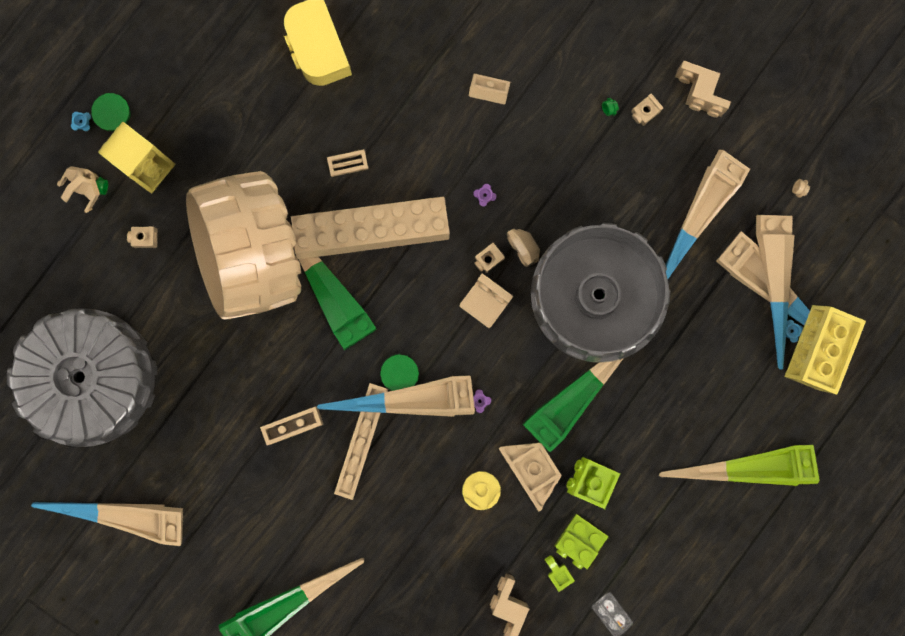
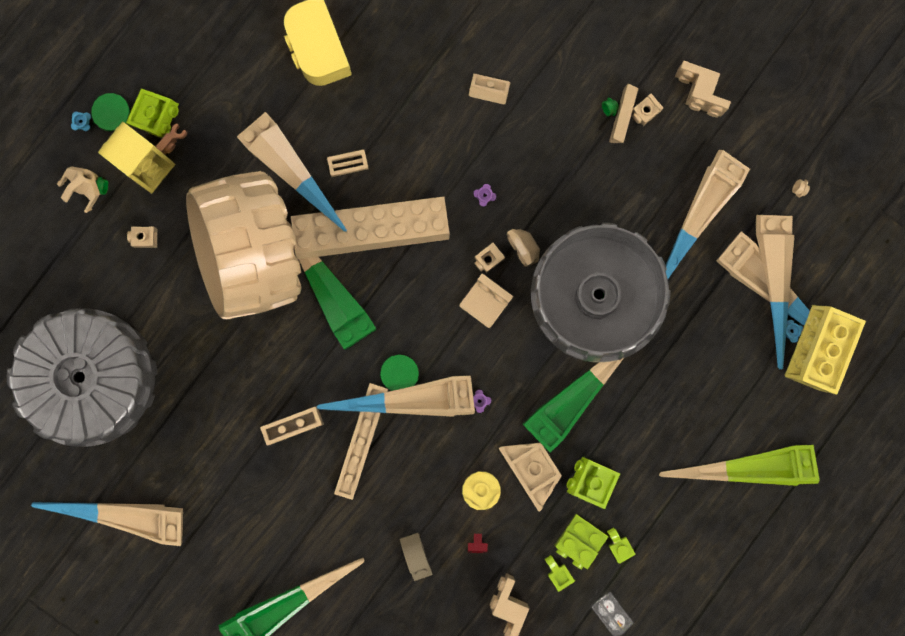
(153, 113): none -> lime plate
(168, 142): none -> nougat plate
(271, 147): none -> tan plate
(415, 557): none -> dark tan brick
(477, 546): none -> dark red tile
(621, 547): none -> lime plate
(624, 113): none -> tan slope

